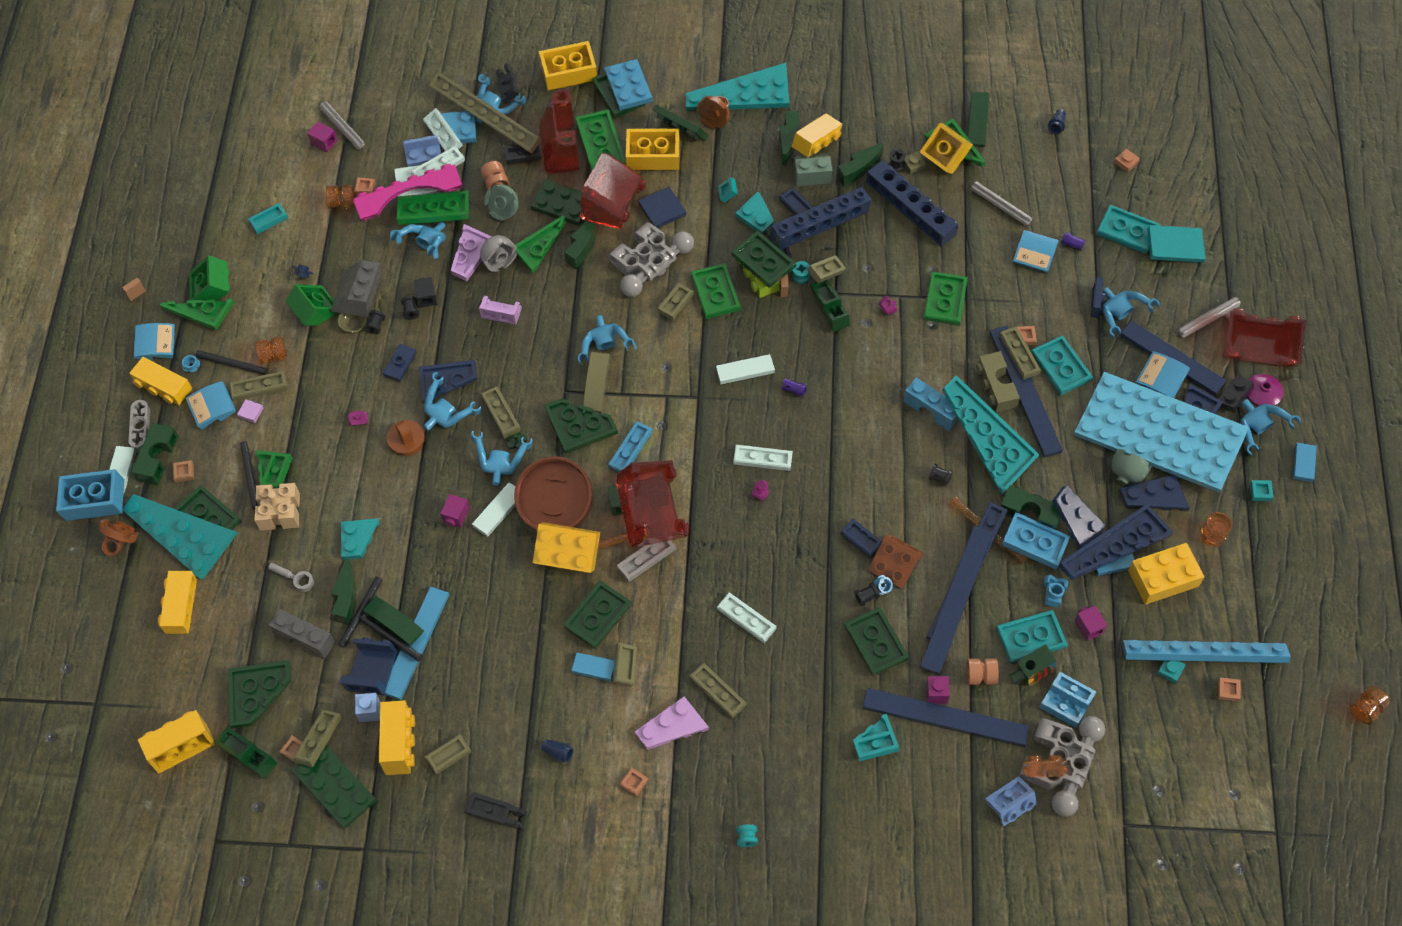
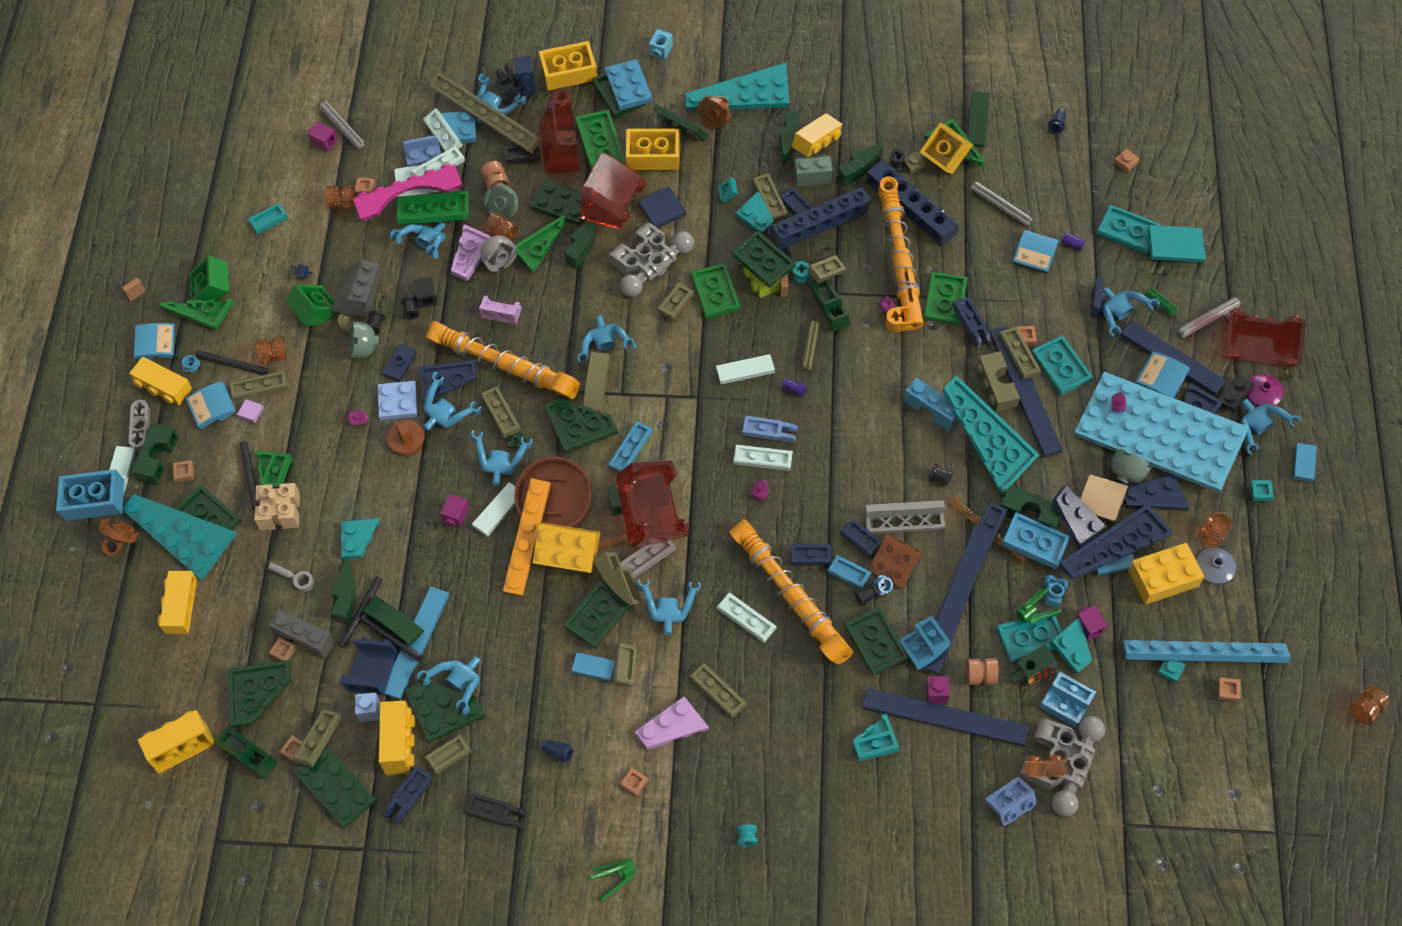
(282, 650): none -> medium nougat tile
(362, 340): none -> sand green cylinder
(397, 400): none -> light blue plate
(408, 794): none -> dark blue hinge
(437, 709): none -> dark green plate
(460, 678): none -> dark azure piece
(499, 225): none -> clear orange wheel
(525, 76): none -> dark blue brick
(526, 537): none -> light orange plate
(539, 375): none -> light orange piece
(618, 578): none -> olive slope
(624, 868): none -> green plant
(660, 44): none -> medium azure brick
(667, 608): none -> dark azure piece
(768, 429): none -> medium blue hinge
(769, 193): none -> olive tile
(810, 345): none -> olive axle
(811, 554): none -> dark blue plate
(819, 626): none -> light orange piece
(849, 572): none -> dark azure tile
(905, 510): none -> light grey fence
(910, 309): none -> light orange piece
(925, 643): none -> dark azure slope
(971, 321): none -> dark blue hinge
(1027, 611): none -> green plant
(1073, 646): none -> teal wing
(1103, 497): none -> tan slope
(1118, 403): none -> magenta piece
(1164, 303): none -> green axle
(1216, 573): none -> sand blue dish

